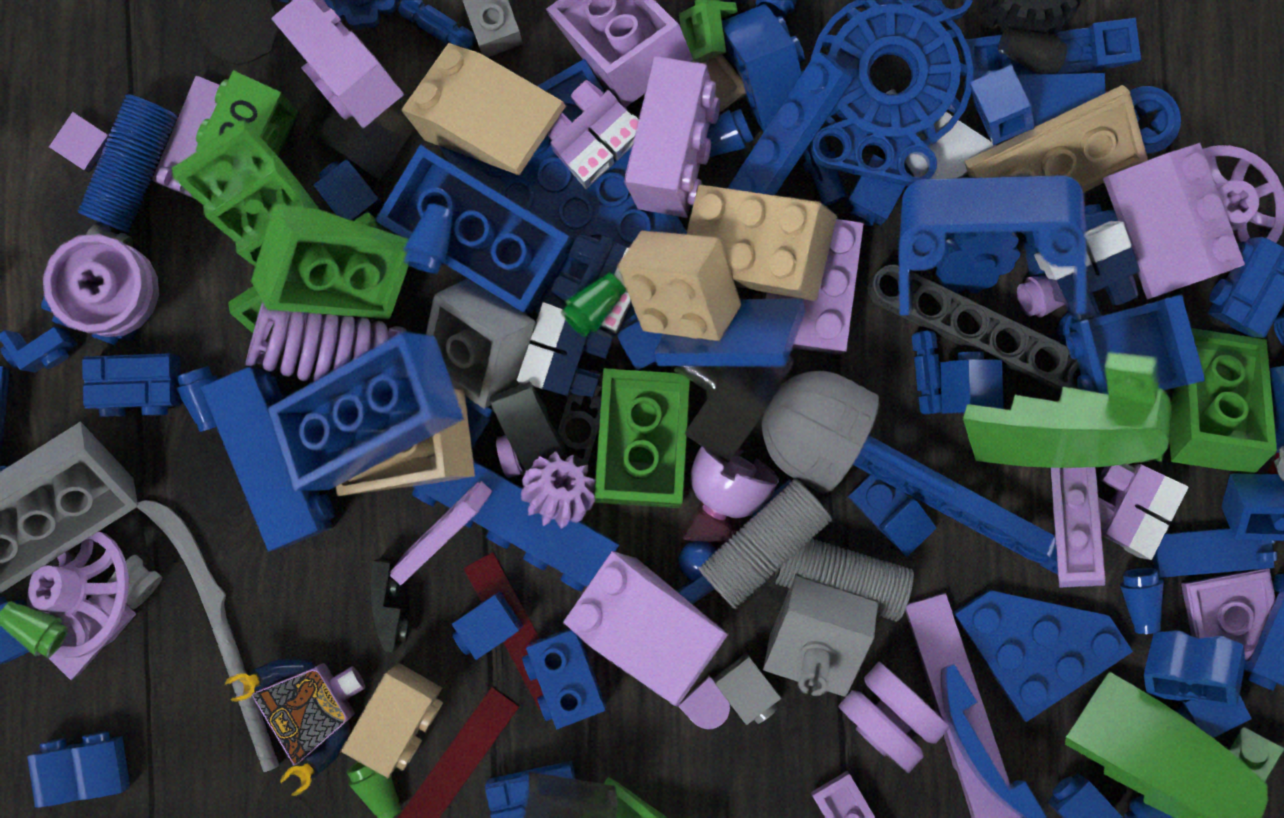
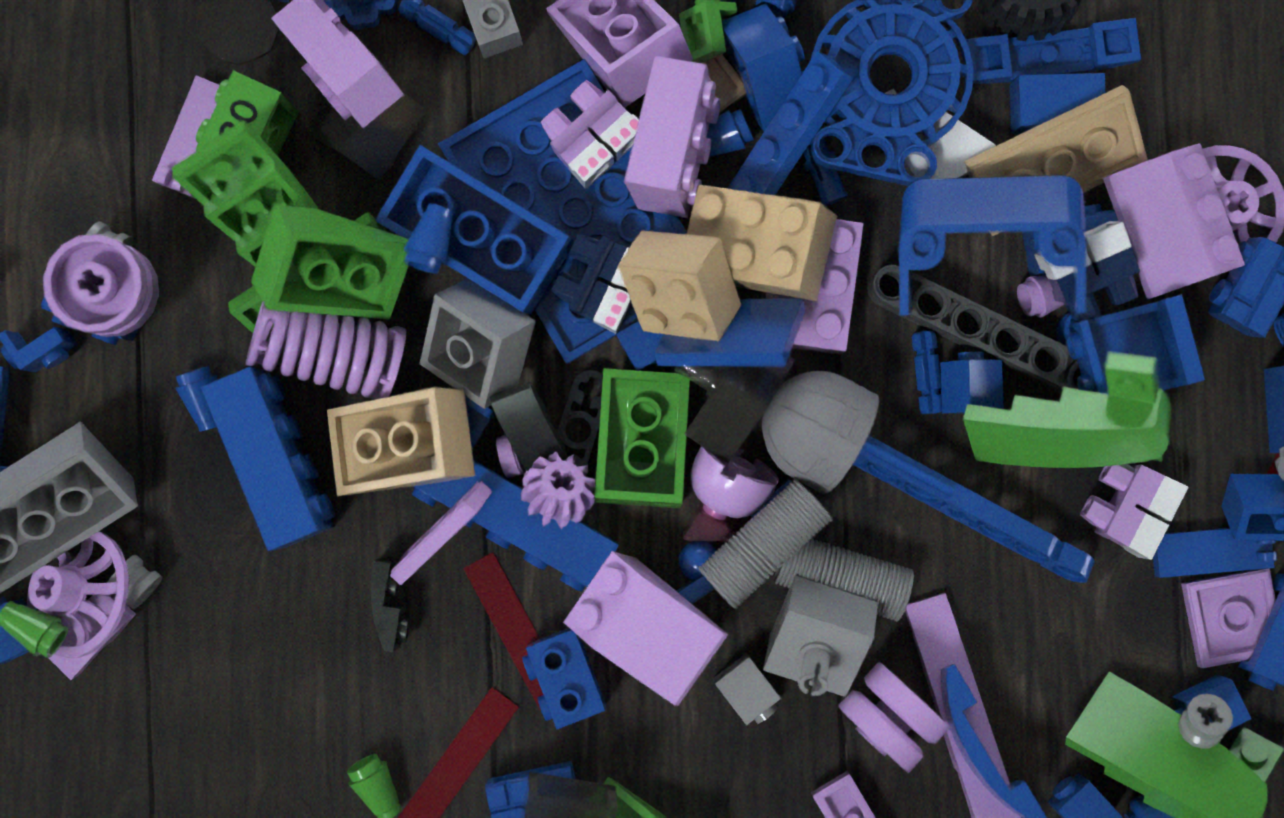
(78, 771): blue brick -> none
(80, 142): lavender tile -> none
(120, 177): blue piece -> none
(131, 382): blue brick -> none
(213, 602): light grey piece -> none
(304, 710): torso -> none
(347, 191): blue brick -> none
(365, 412): blue brick -> none
(391, 720): tan brick -> none
(481, 109): tan slope -> none
(486, 626): blue brick -> none
(557, 371): hips -> none
(593, 304): green cone -> none
(706, 705): lavender tile -> none
(873, 198): blue brick -> none
(893, 513): blue slope -> none
(976, 260): blue plant -> none
(1002, 104): brick -> none
(1034, 50): clear smoke cone -> none
(1039, 646): blue plate -> none
(1077, 527): lavender plate -> none
(1143, 598): blue cone -> none
(1165, 123): blue gear -> none
(1195, 668): blue brick -> none
(1197, 728): none -> light grey wheel
(1229, 414): bright green slope -> none

